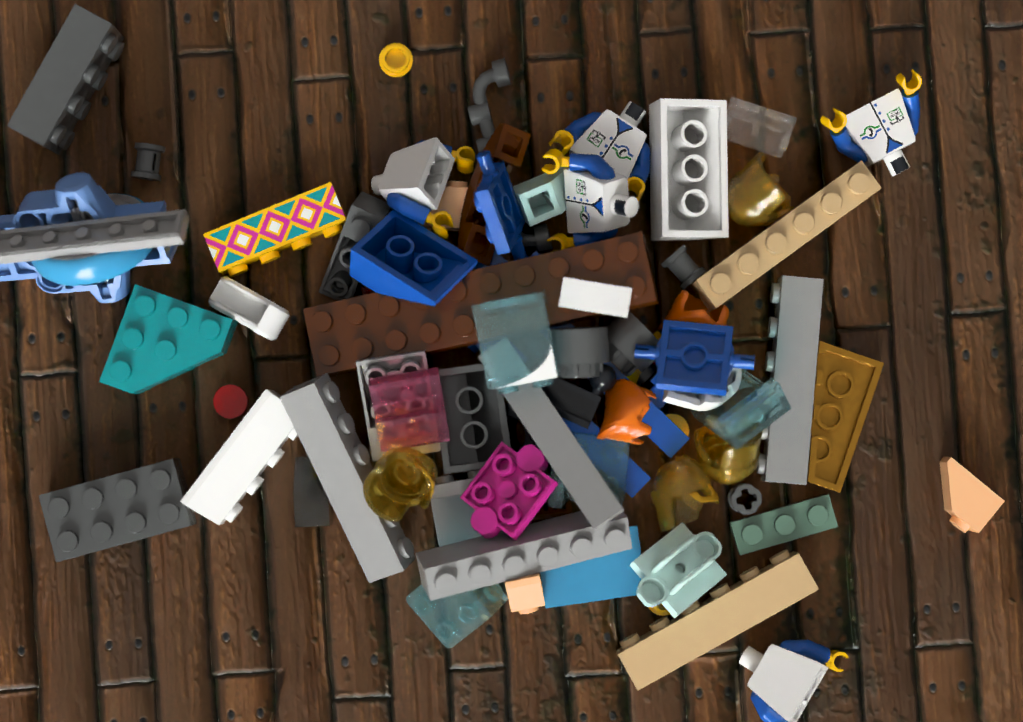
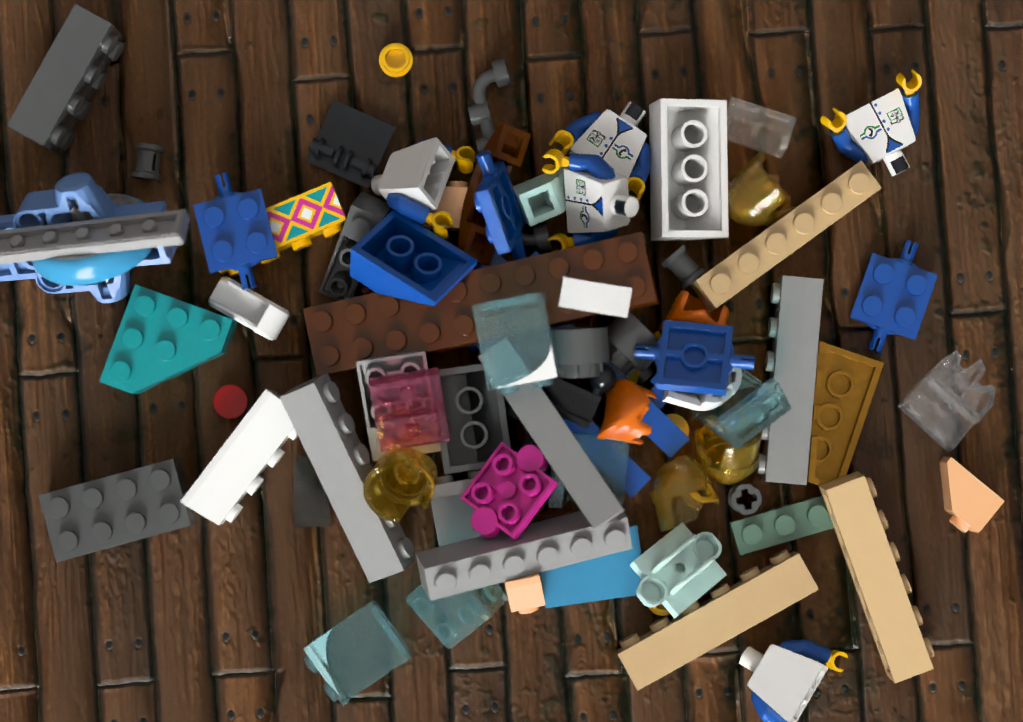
(235, 231): none -> blue plate
(350, 144): none -> black hinge
(356, 652): none -> clear light blue panel
(877, 577): none -> tan brick
(893, 296): none -> blue plate
(949, 400): none -> clear plate

